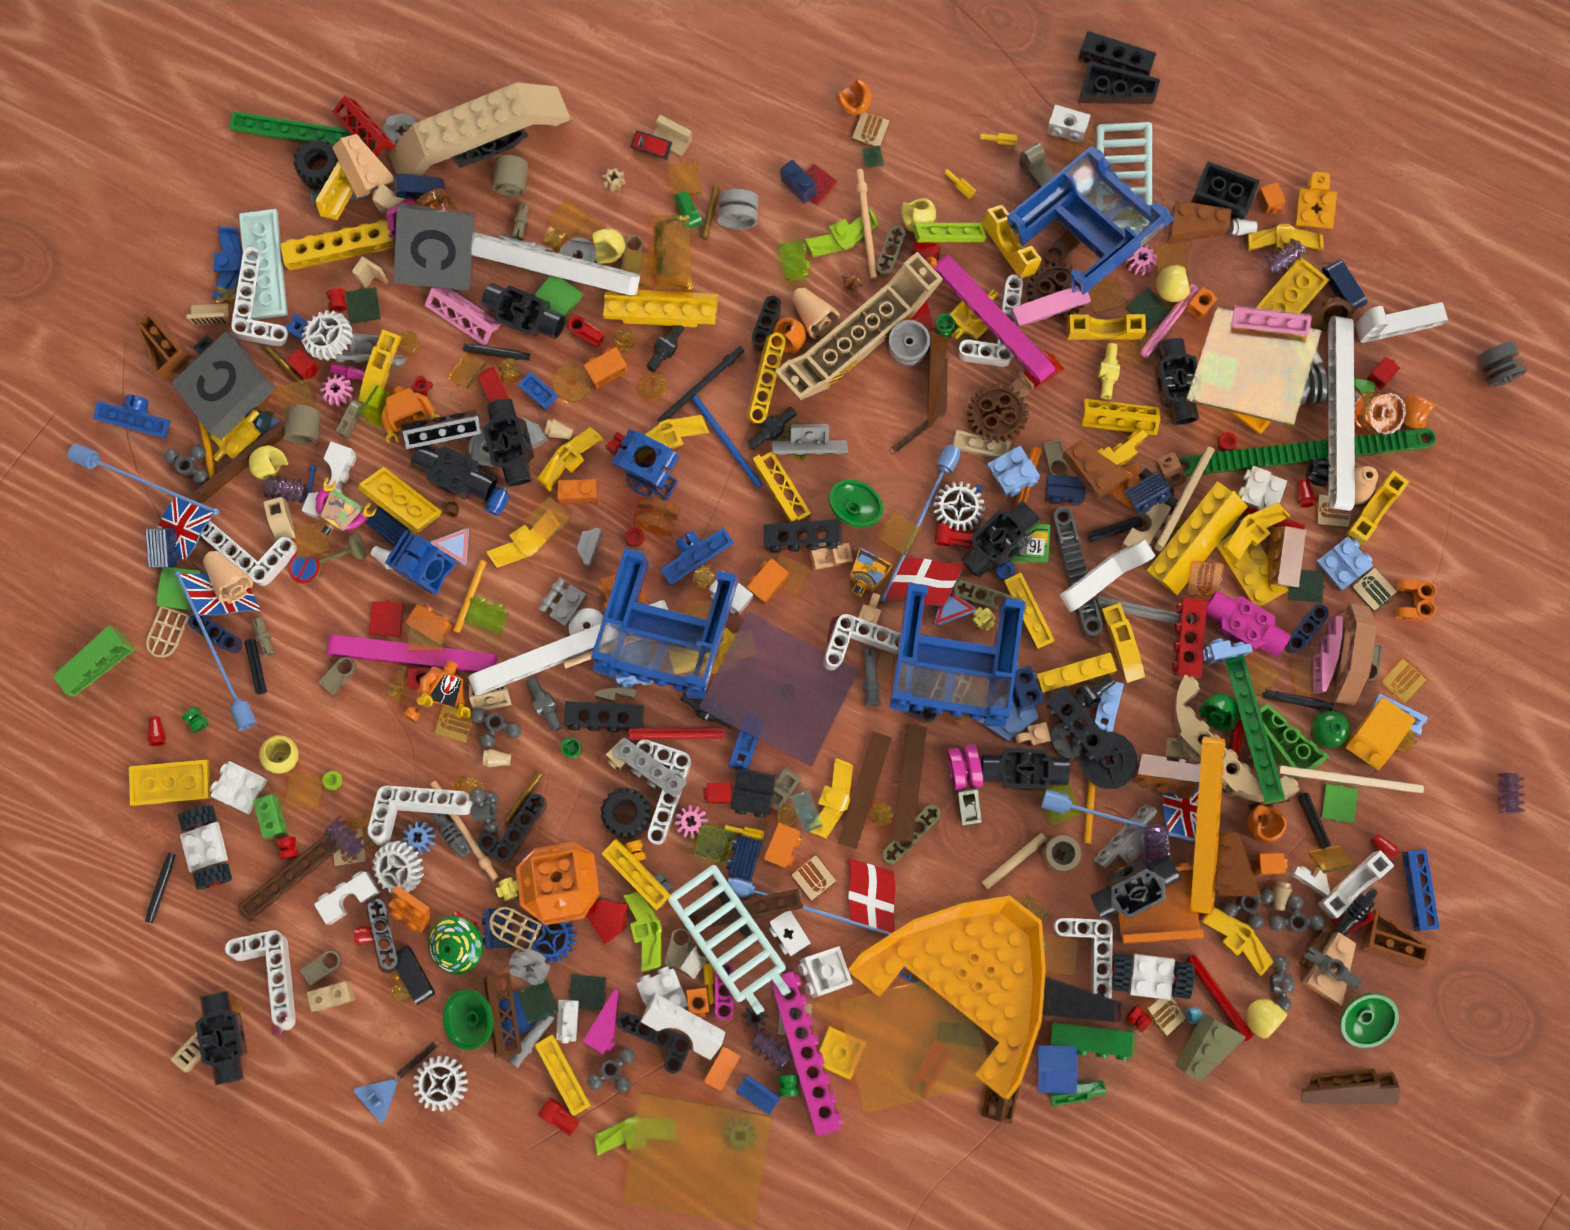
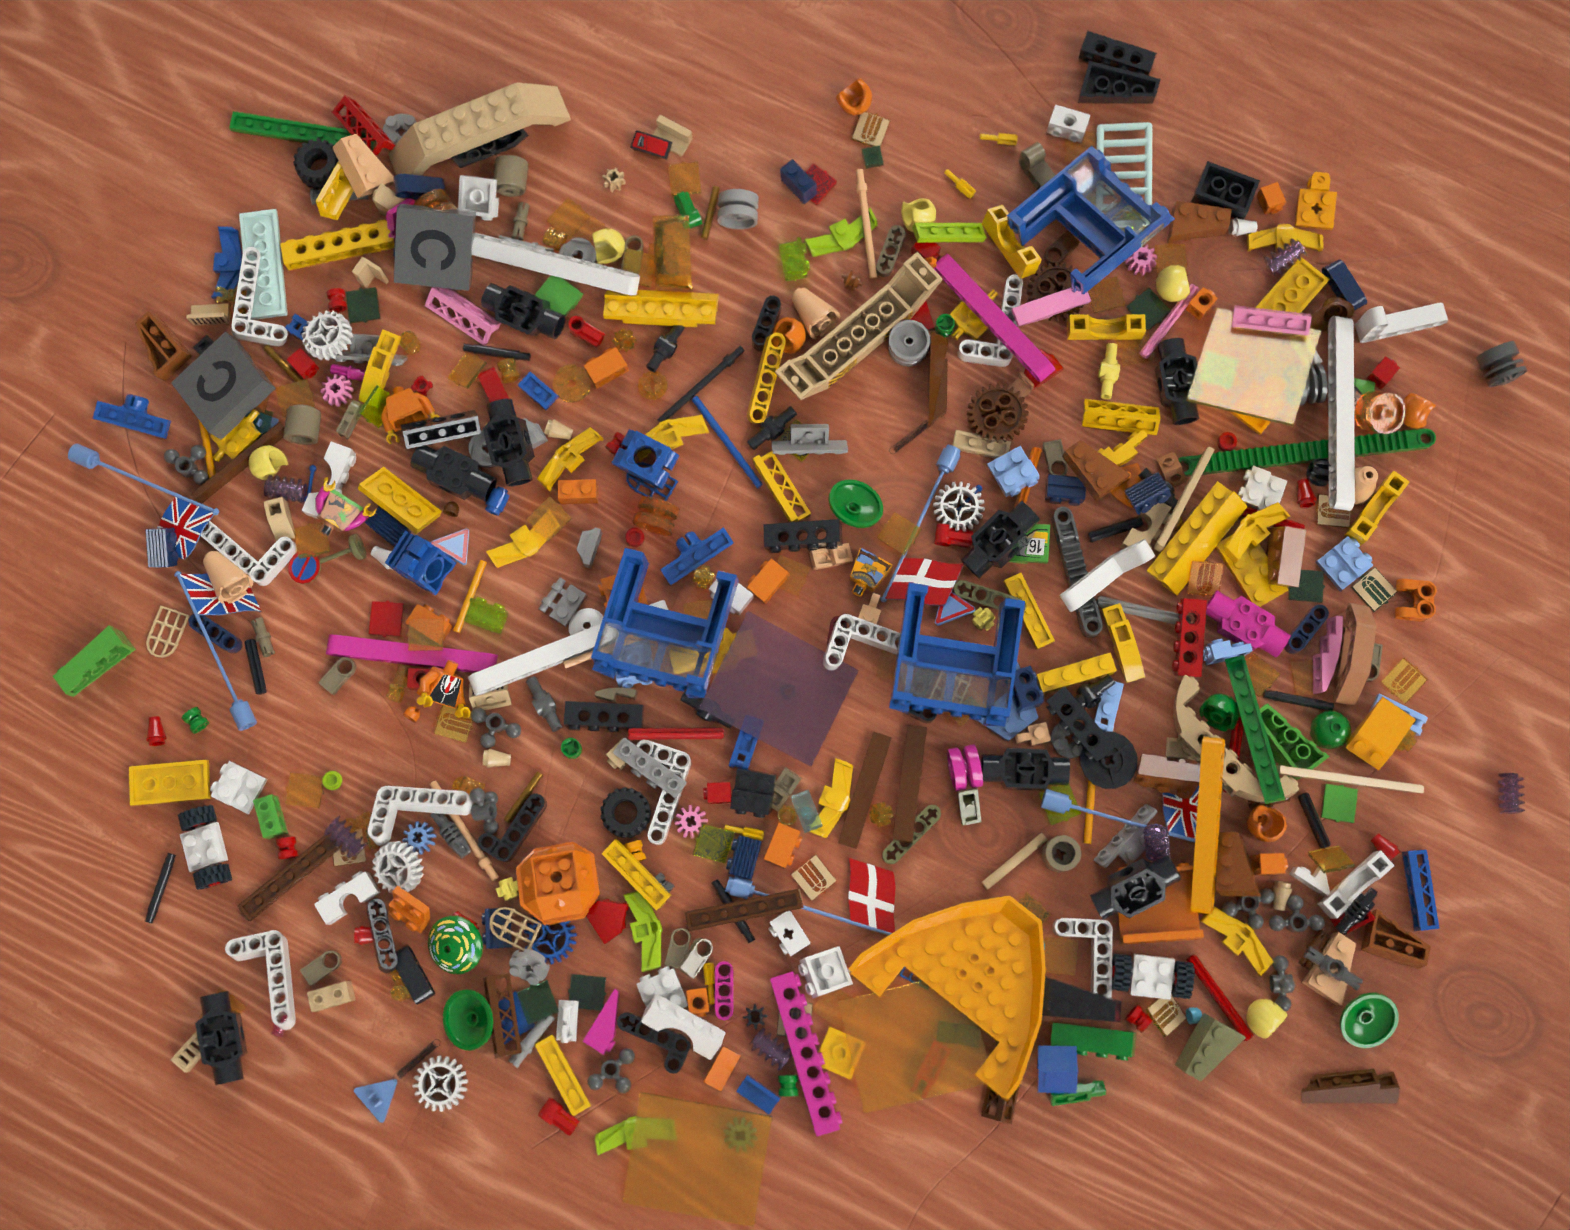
(170, 591): bright green slope -> none
(276, 748): light yellow helmet -> none
(478, 196): none -> white plate
(745, 919): light aqua bar -> none
(871, 687): dark grey pin -> none
(1005, 572): blue tile -> none

